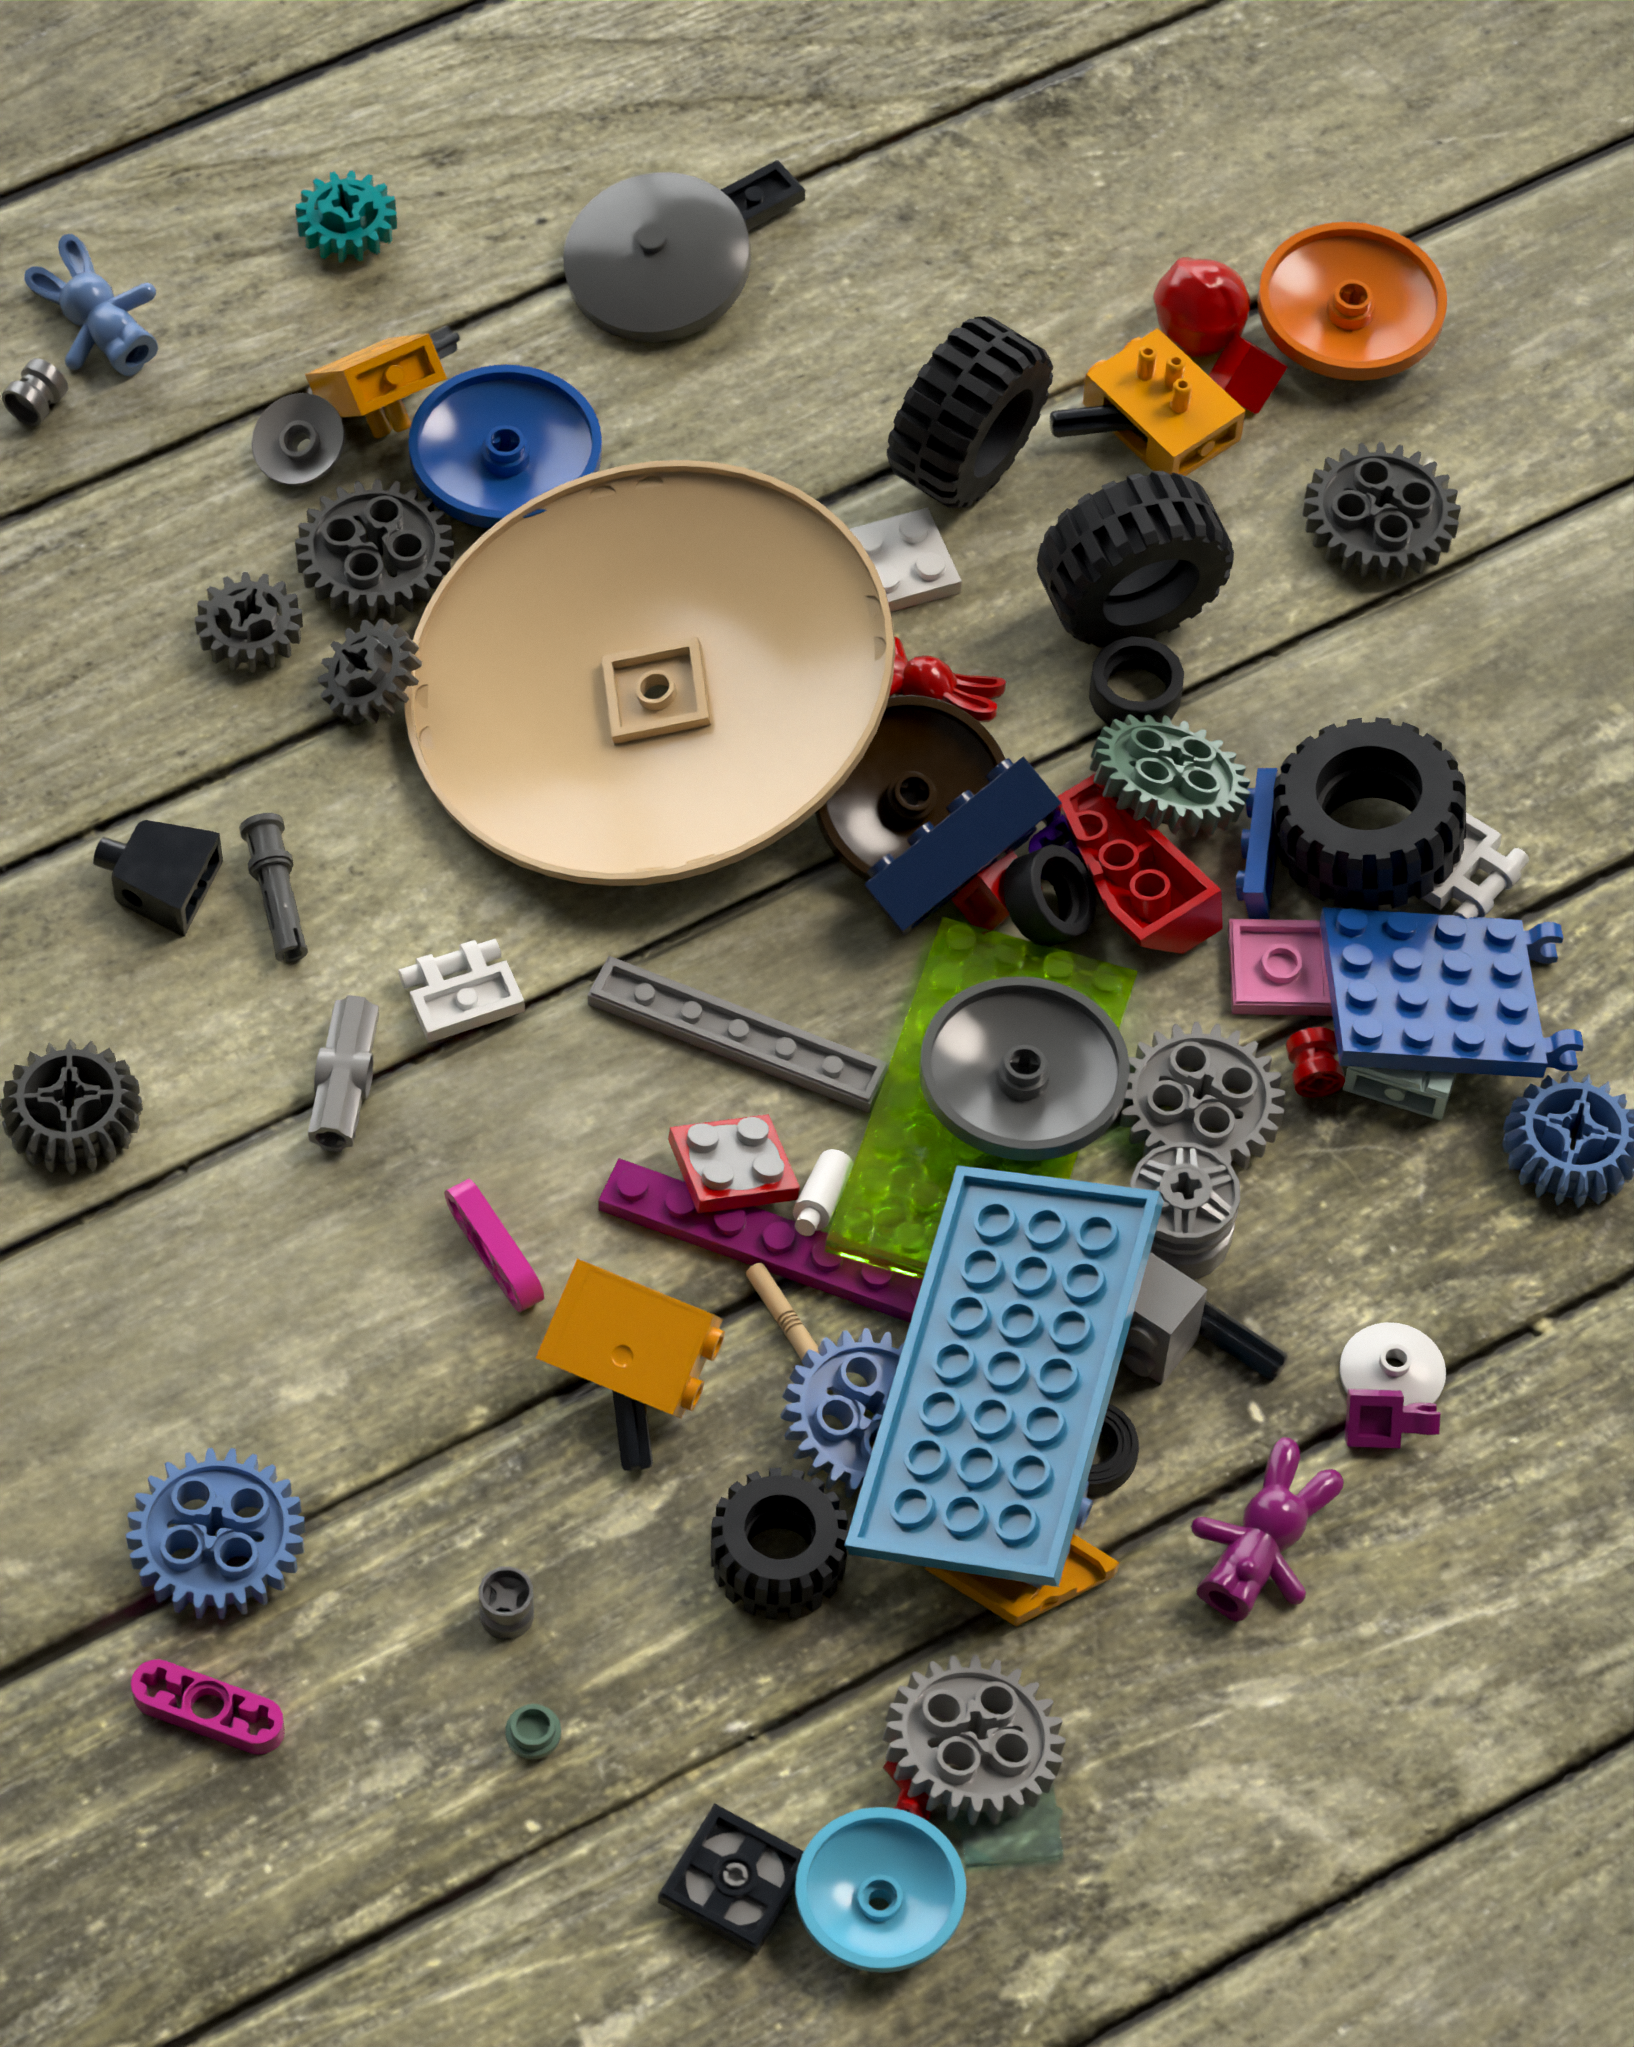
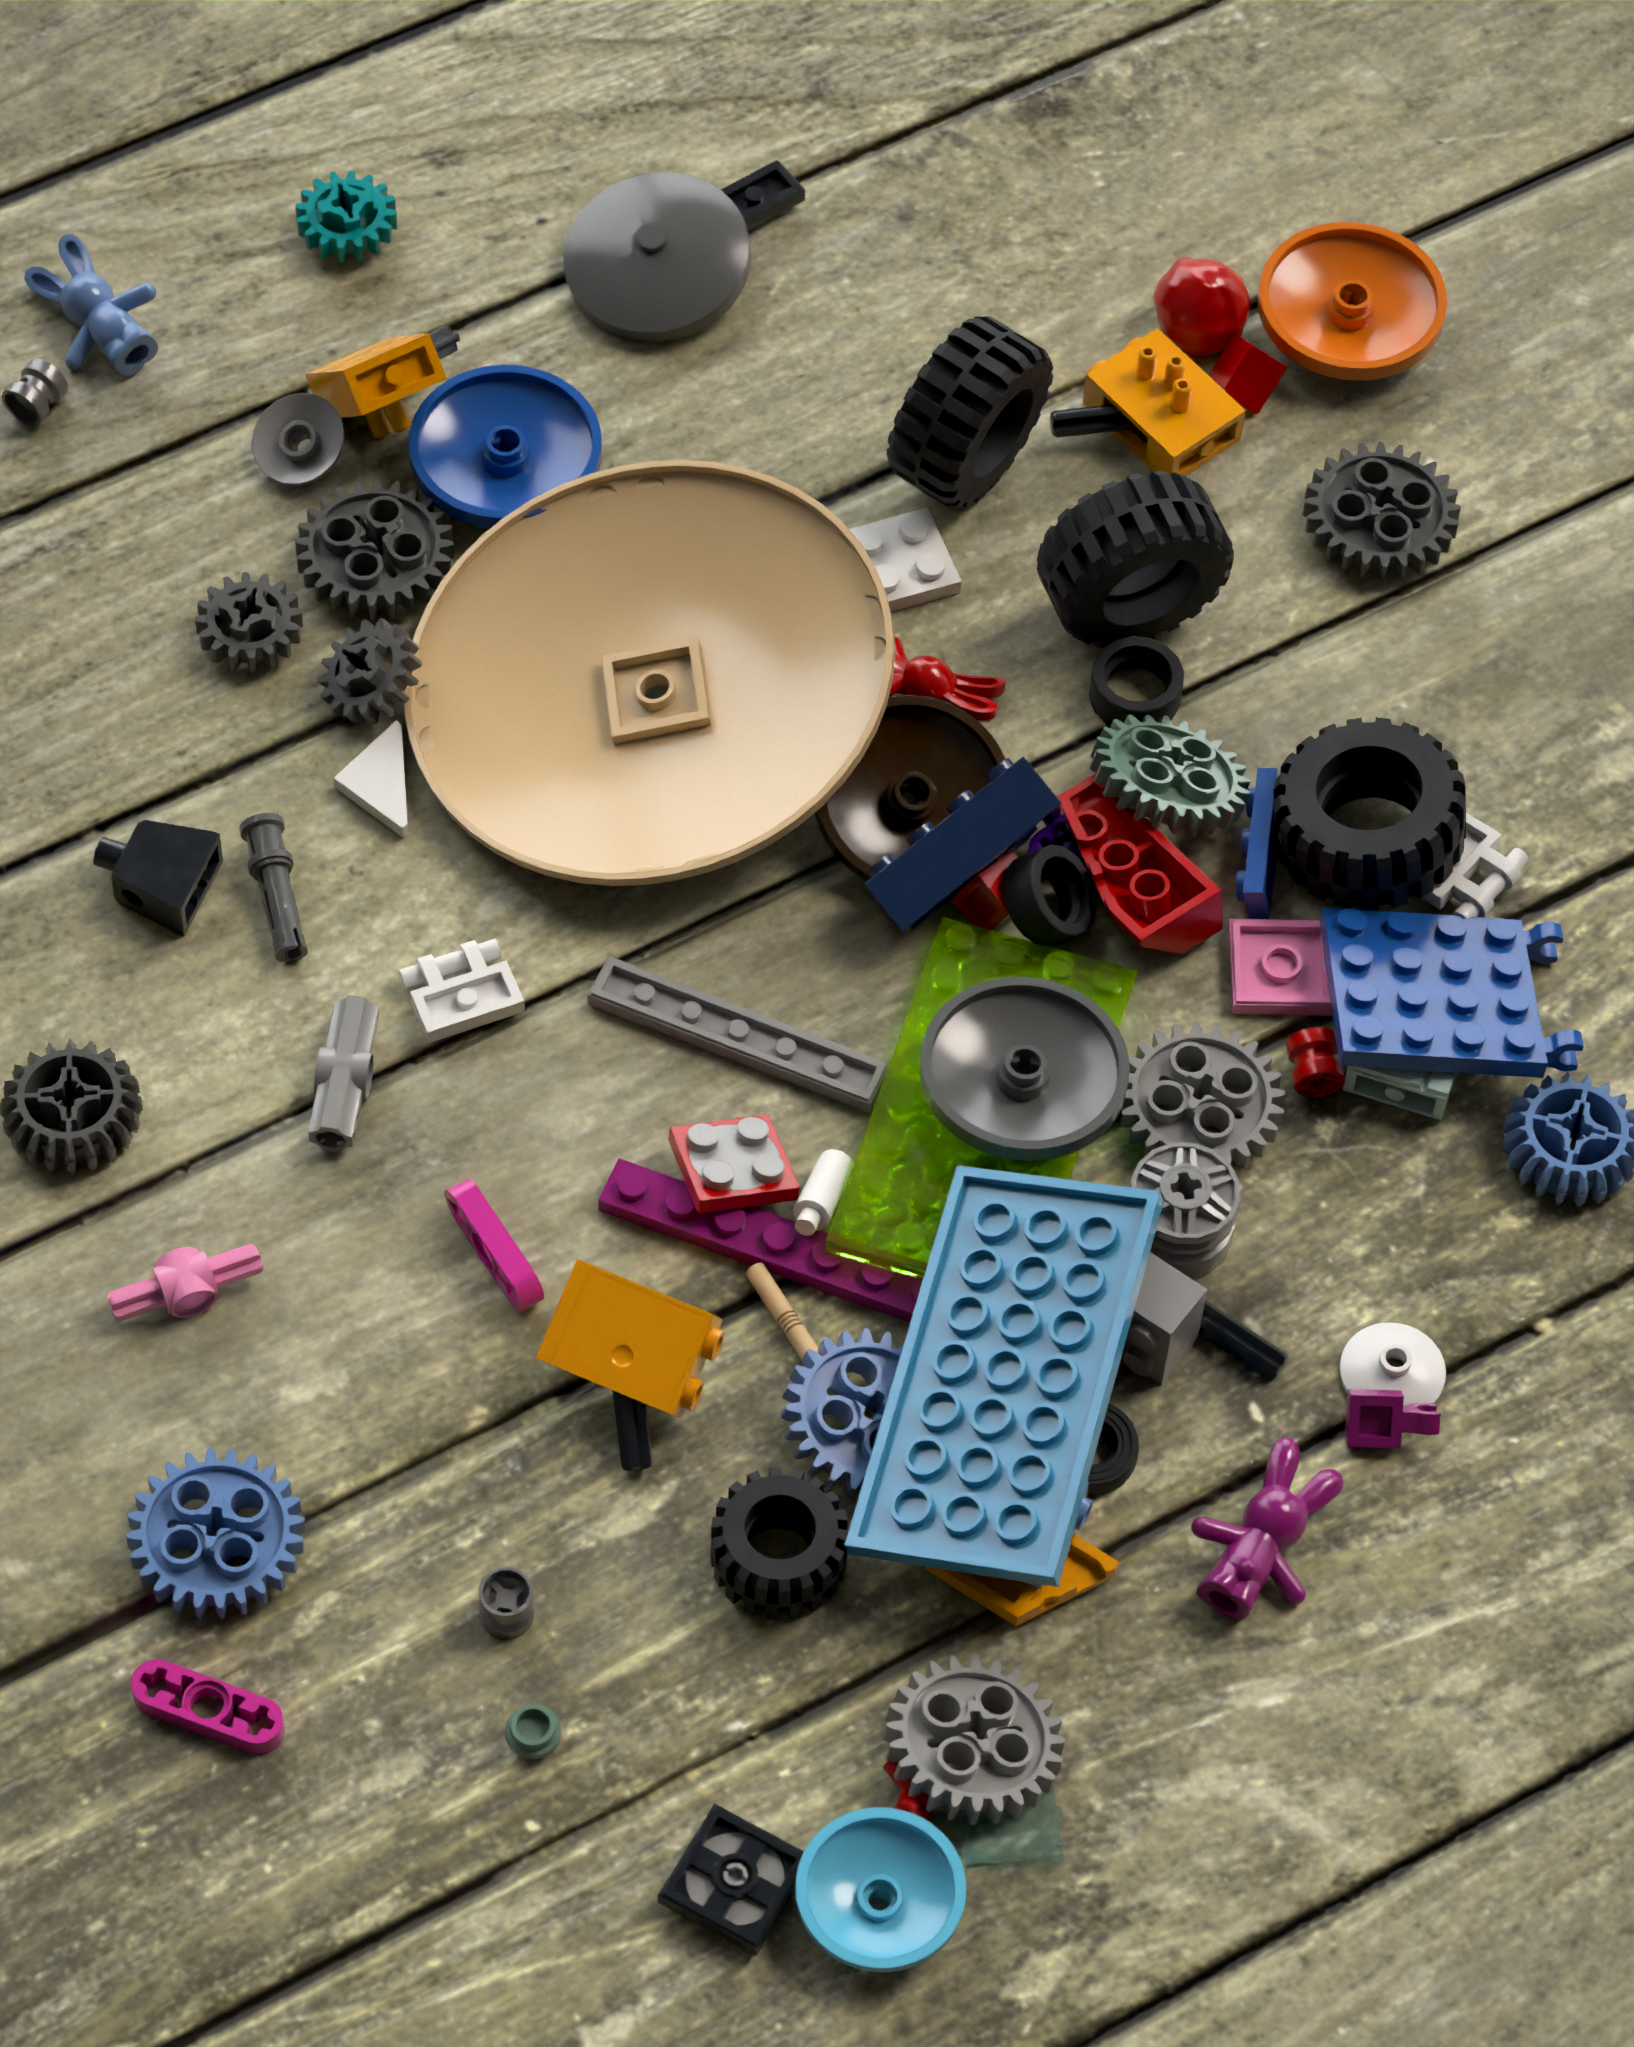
(185, 1282): none -> bright pink axle
(378, 780): none -> white tile

